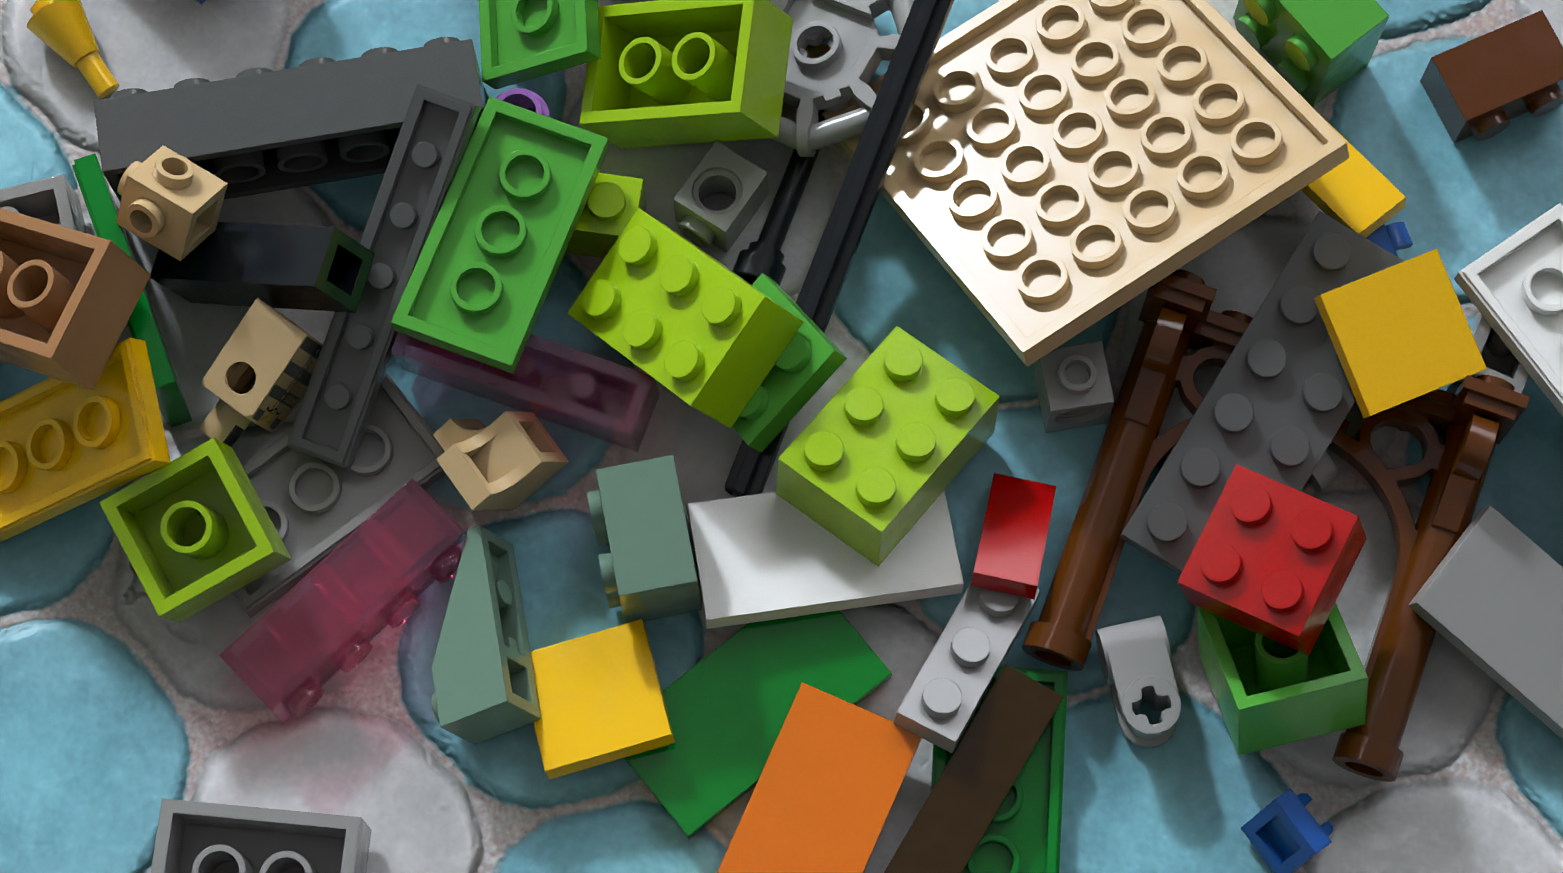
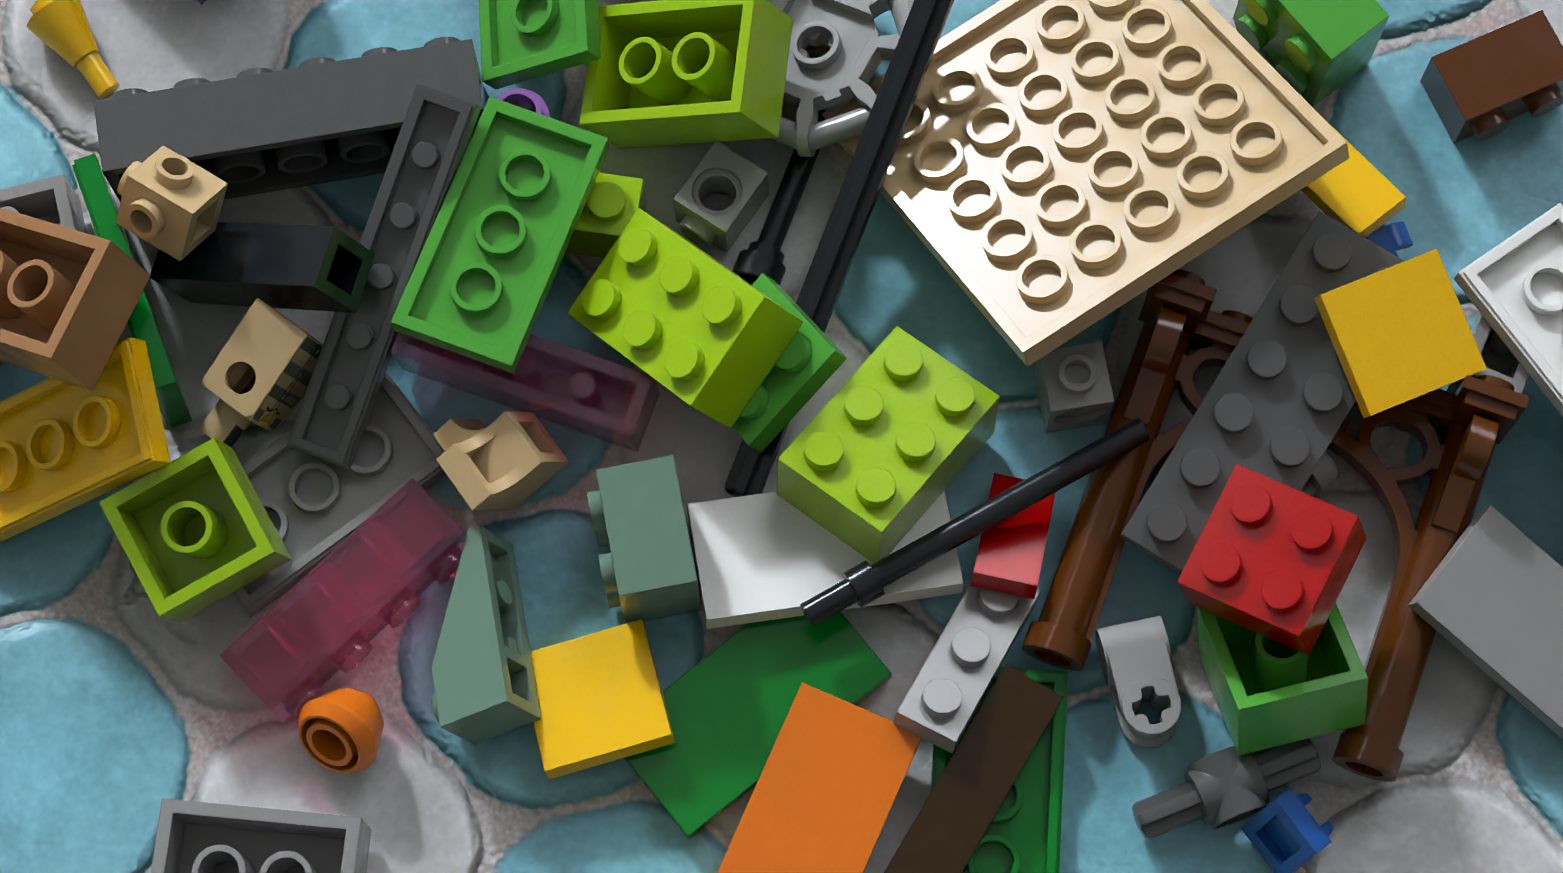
(341, 730): none -> orange cone
(866, 581): none -> black bar
(1225, 787): none -> dark grey axle

